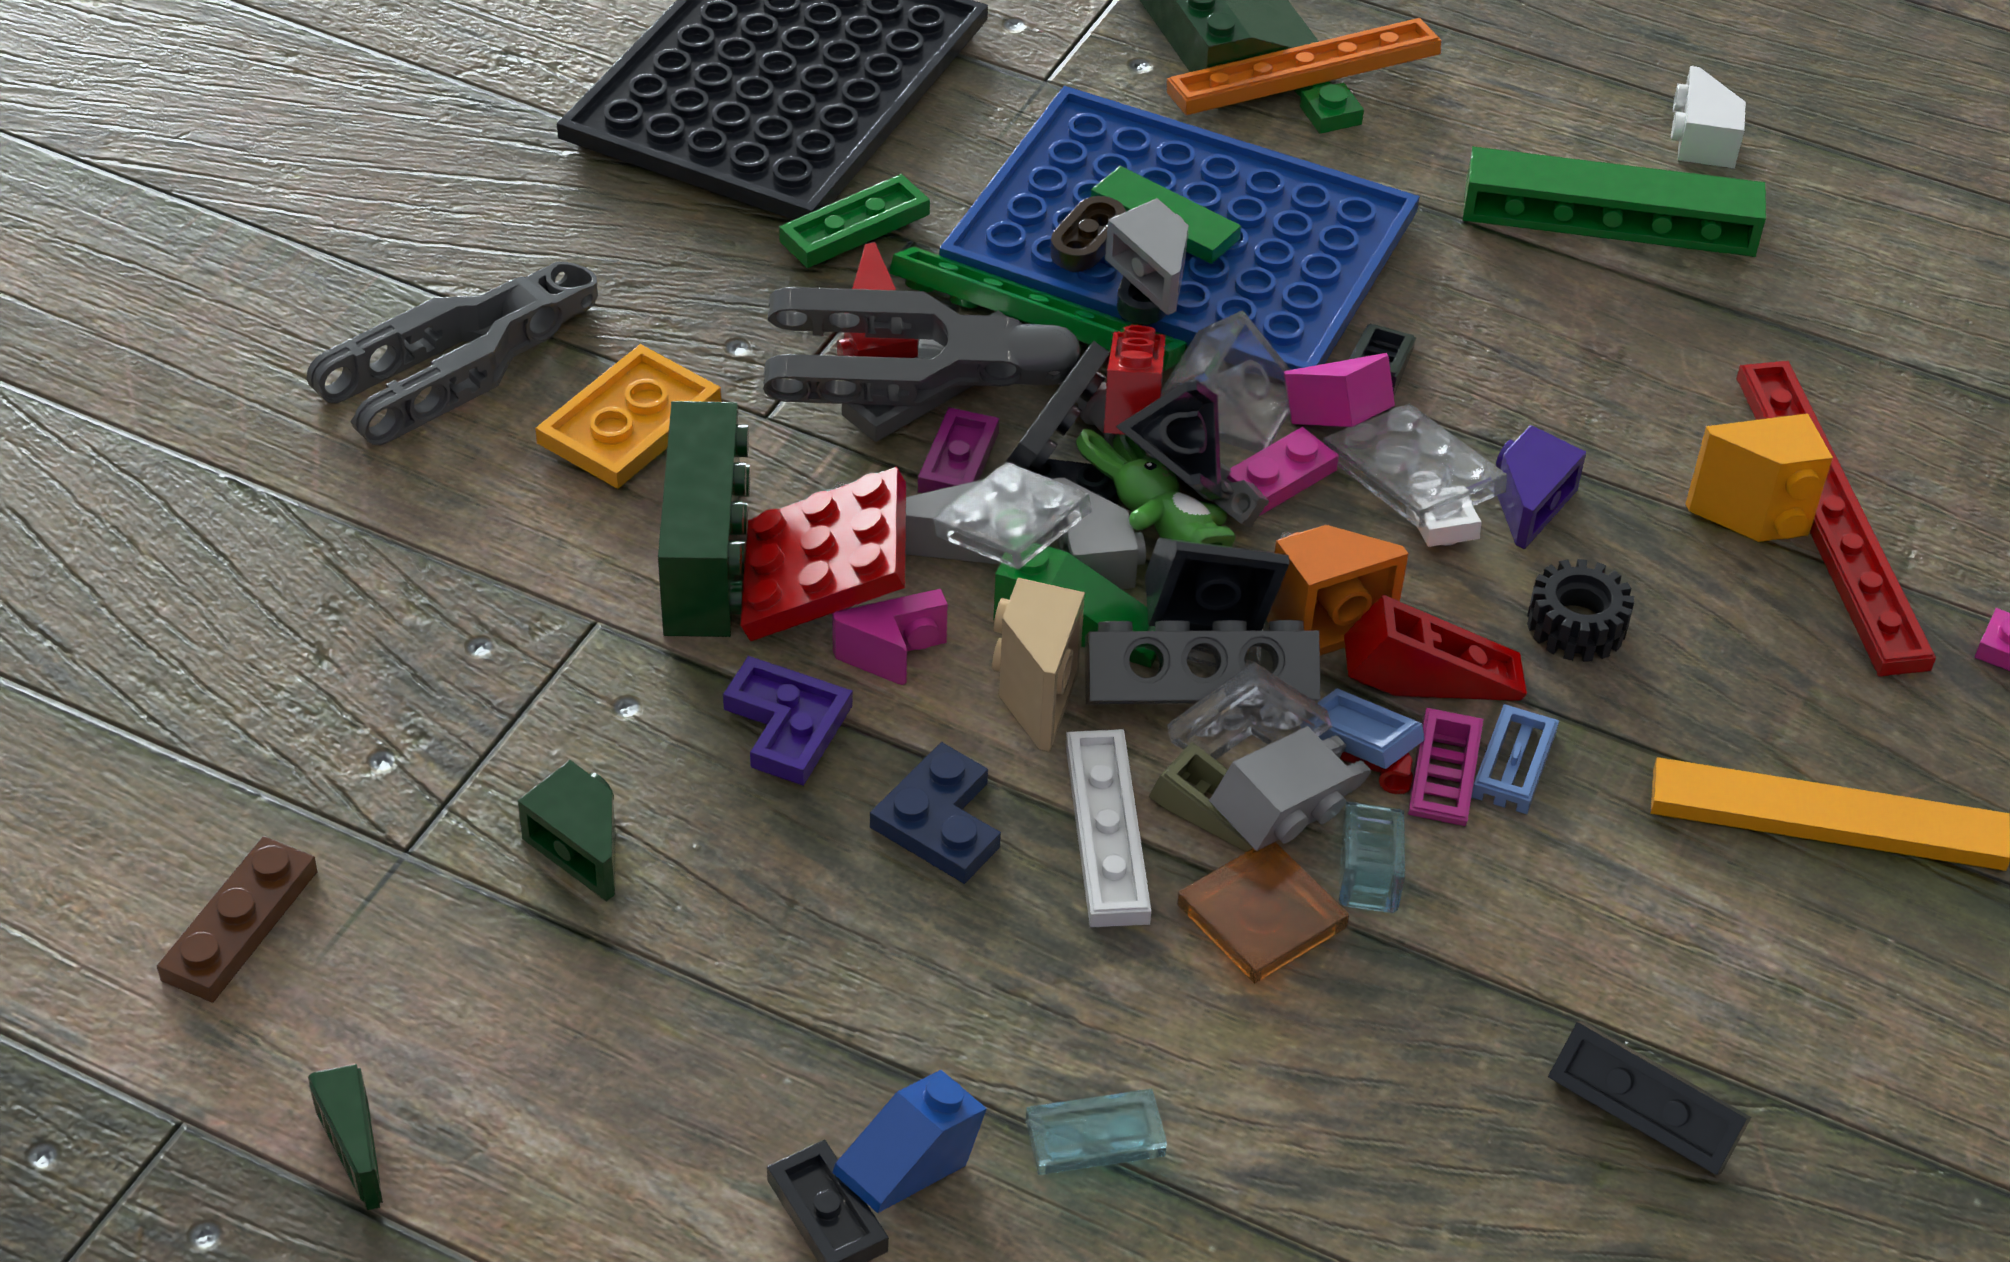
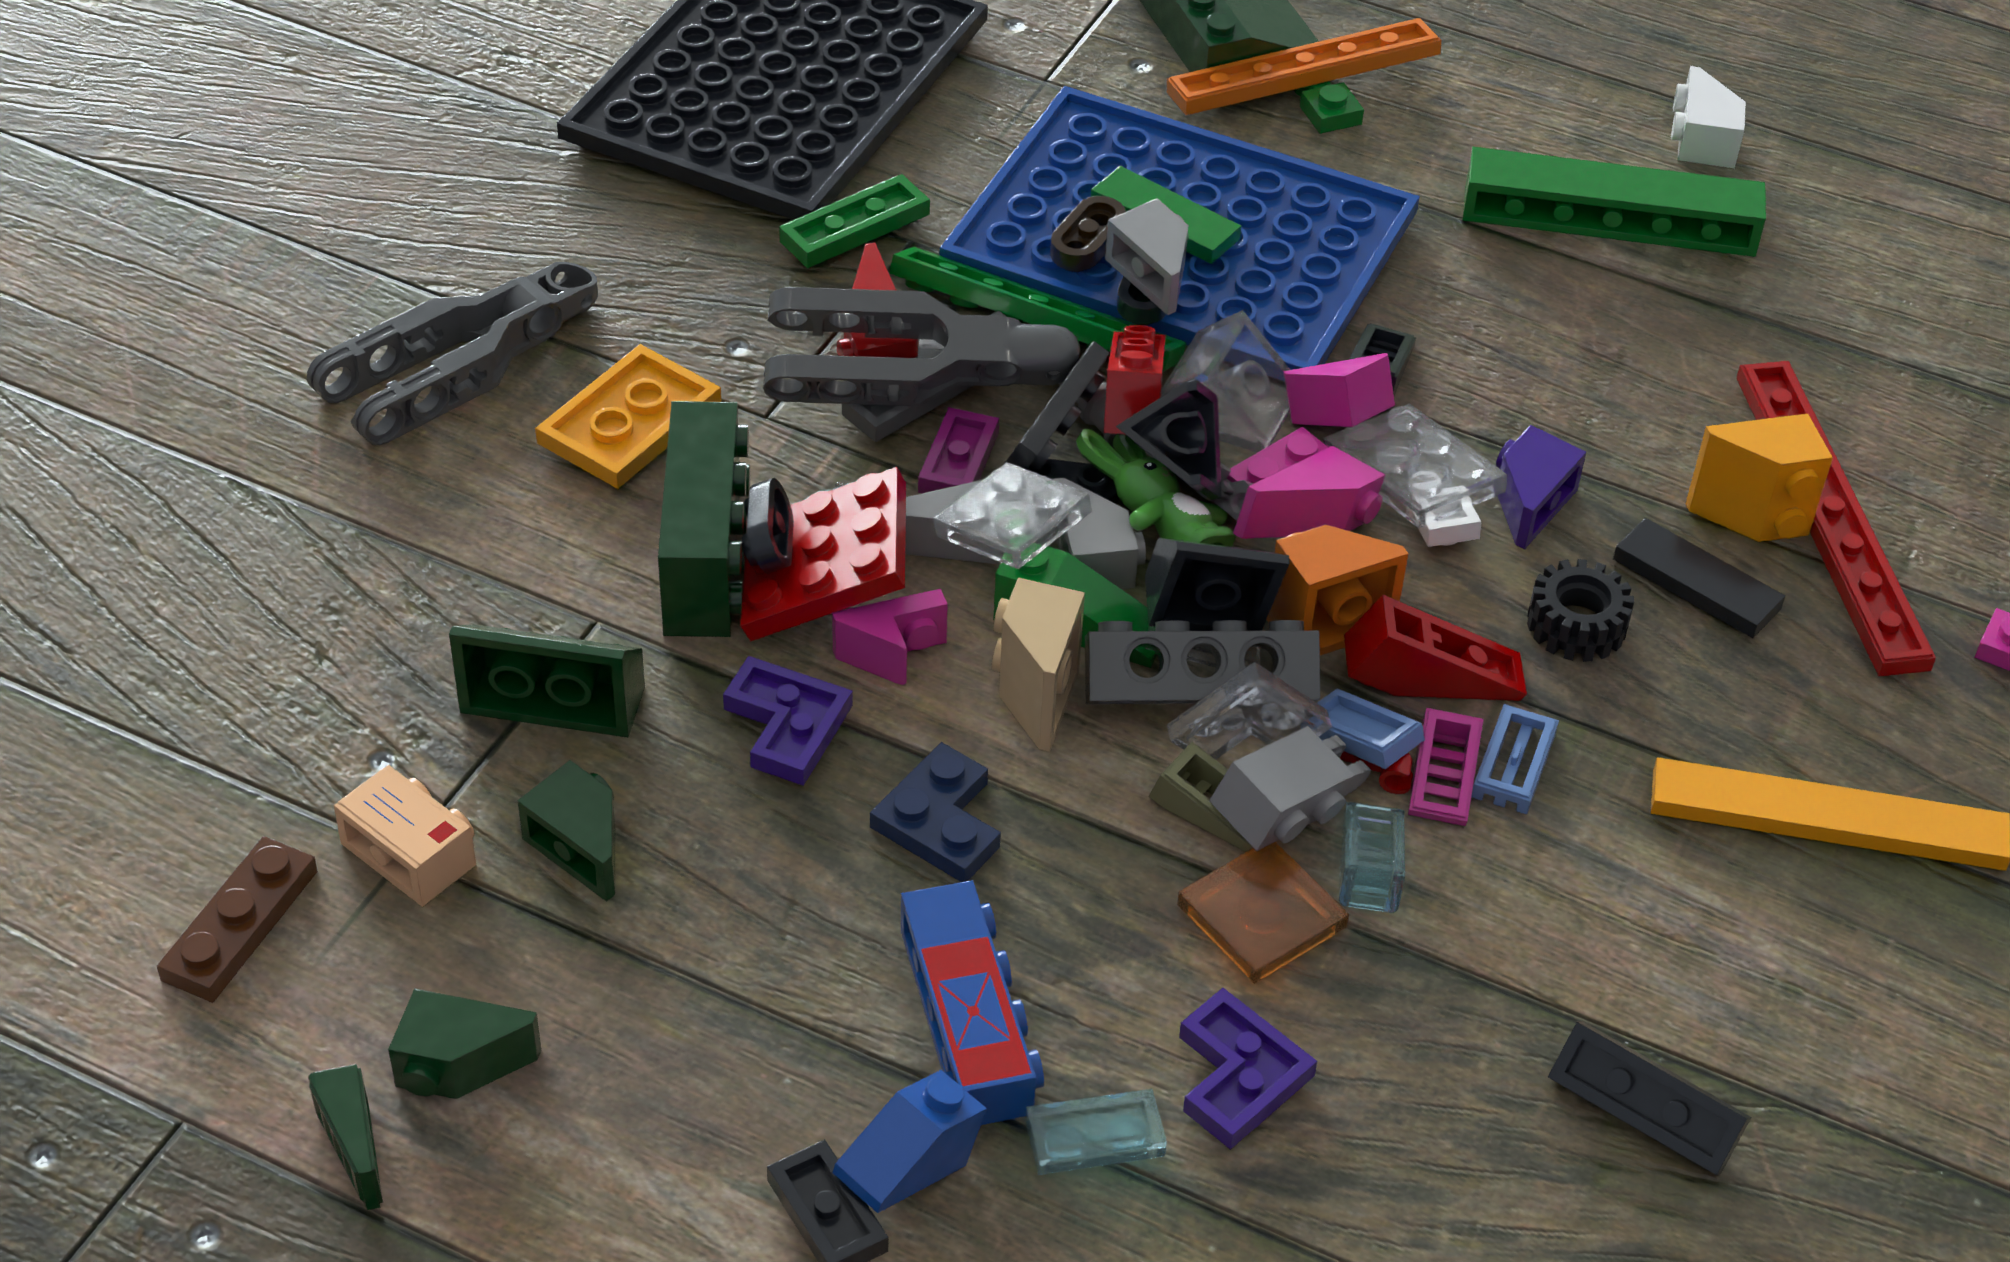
(406, 834): none -> light nougat brick
(459, 1044): none -> dark green slope
(547, 679): none -> dark green slope
(768, 527): none -> black plate
(968, 999): none -> blue brick
(1107, 829): white tile -> none
(1254, 1068): none -> dark purple plate
(1312, 493): none -> dark pink slope
(1699, 577): none -> black tile

